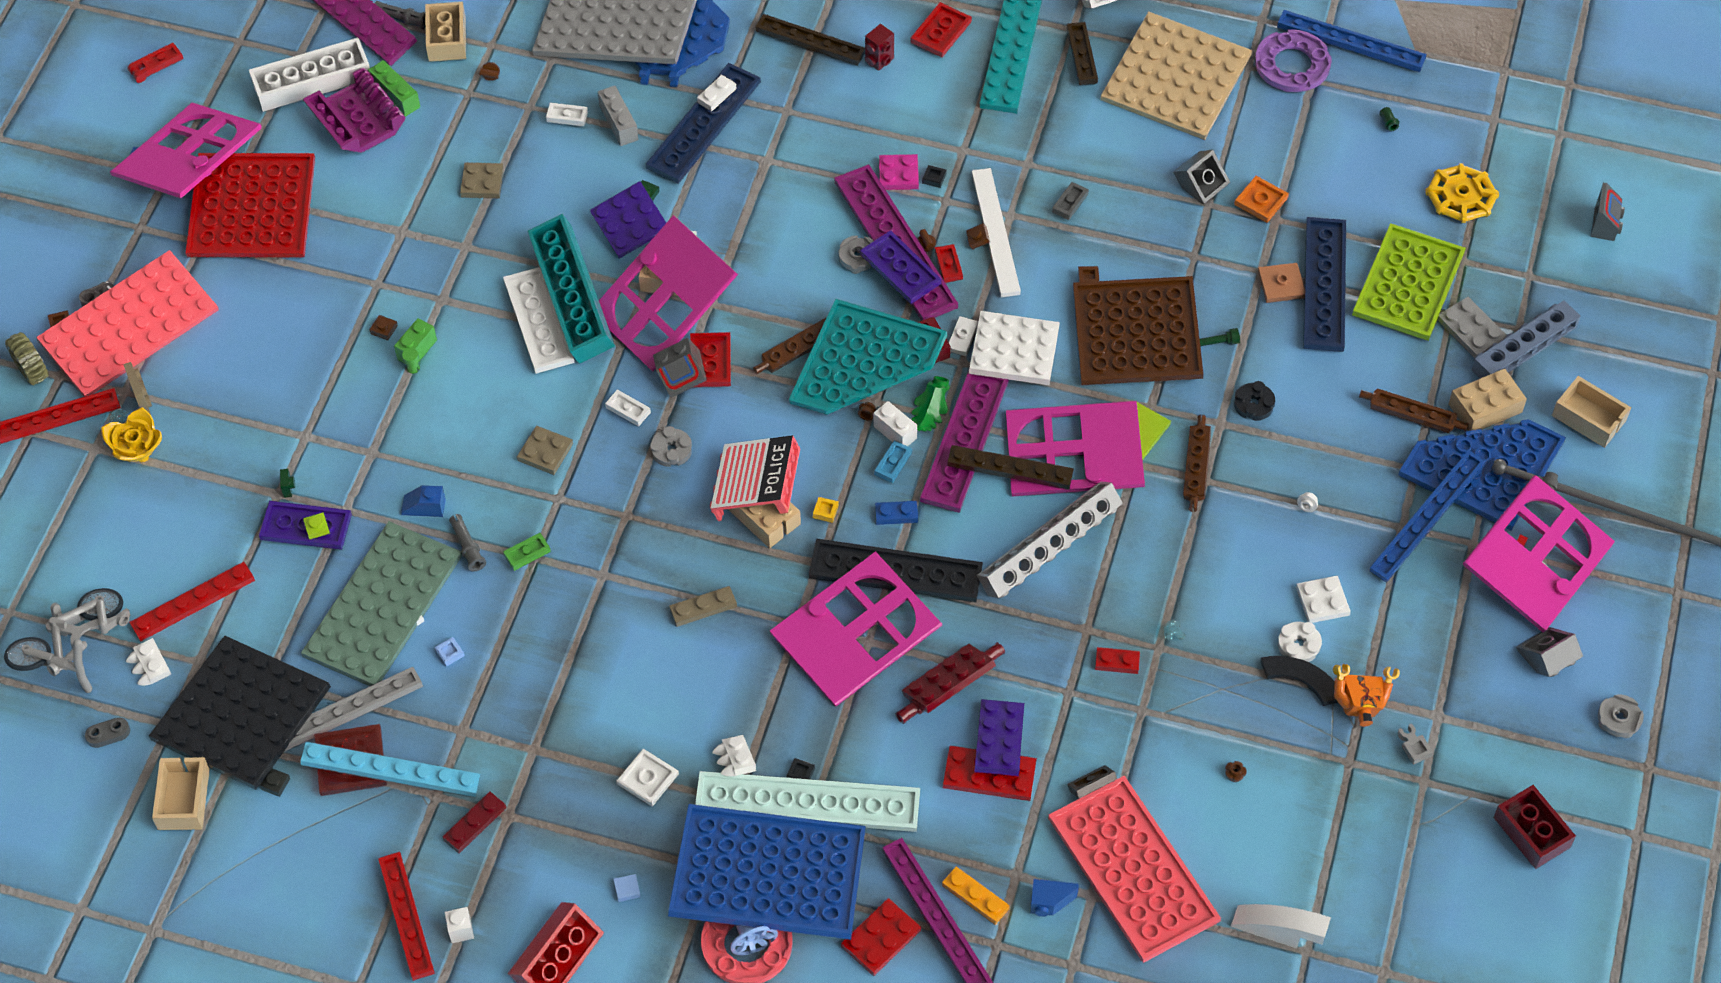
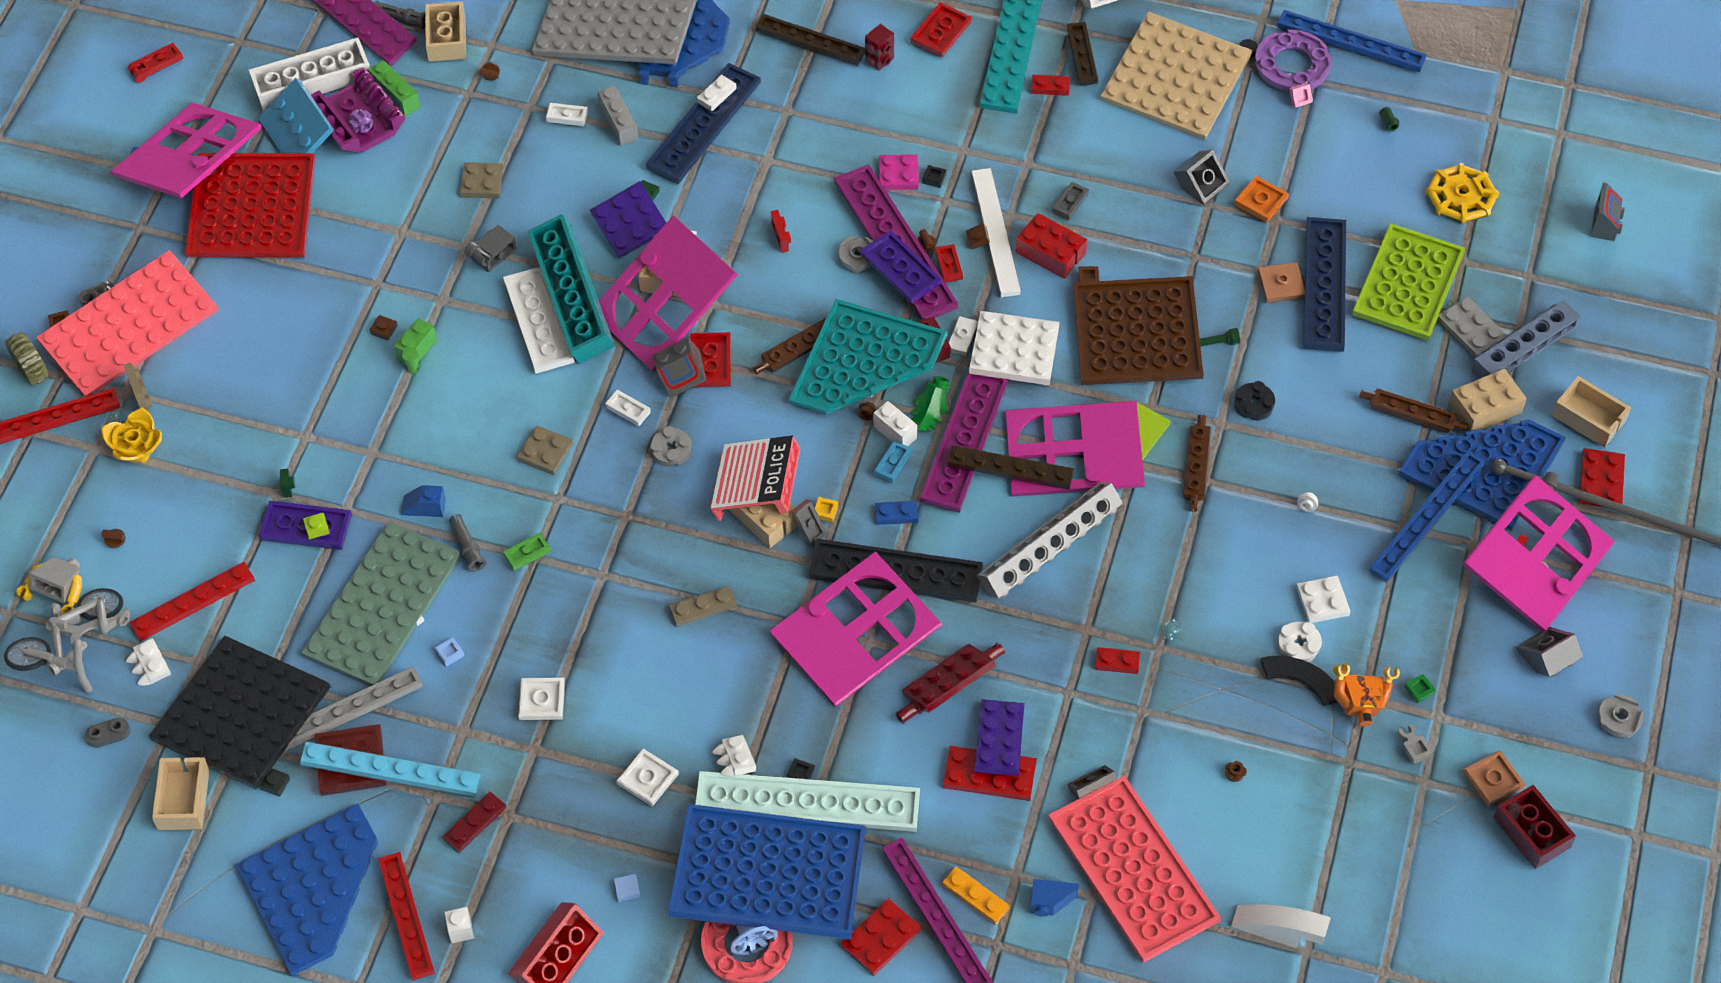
(55, 580): none -> light grey torso
(113, 538): none -> reddish brown plate
(295, 121): none -> dark azure plate
(310, 885): none -> blue plate
(360, 121): none -> medium lavender gear
(491, 248): none -> dark grey hinge
(541, 699): none -> white plate
(779, 225): none -> red plate
(809, 522): none -> dark grey plate
(1050, 85): none -> red plate
(1051, 245): none -> red piece
(1250, 44): none -> black tile
(1300, 95): none -> bright pink plate
(1420, 688): none -> green plate
(1494, 778): none -> nougat plate
(1602, 475): none -> red plate

